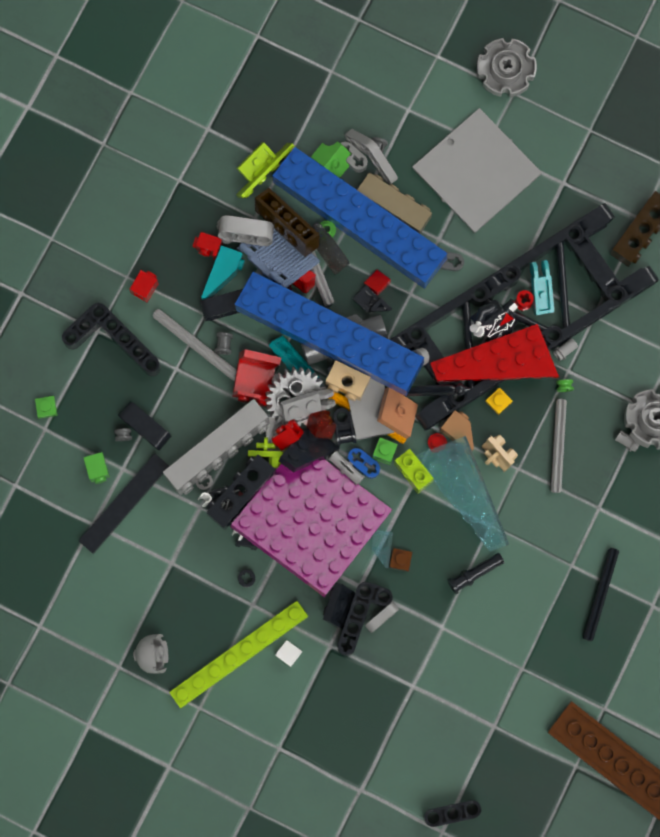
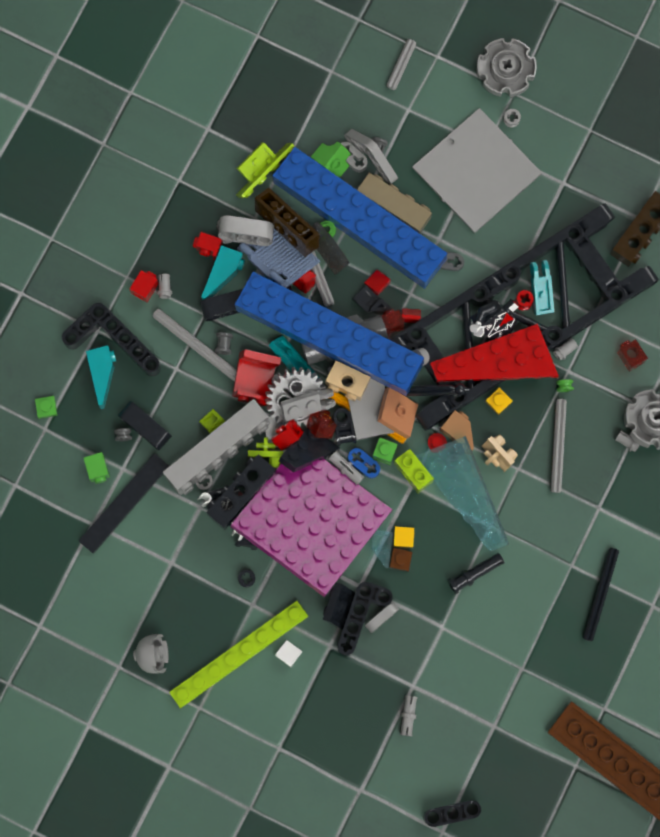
(102, 370): none -> teal slope
(164, 286): none -> light grey pin
(211, 421): none -> lime slope
(392, 321): none -> clear red brick
(401, 64): none -> light grey axle
(404, 537): none -> yellow tile
(408, 715): none -> light grey pin
(411, 315): none -> red slope
(508, 113): none -> light grey bush
(632, 363): none -> clear red brick

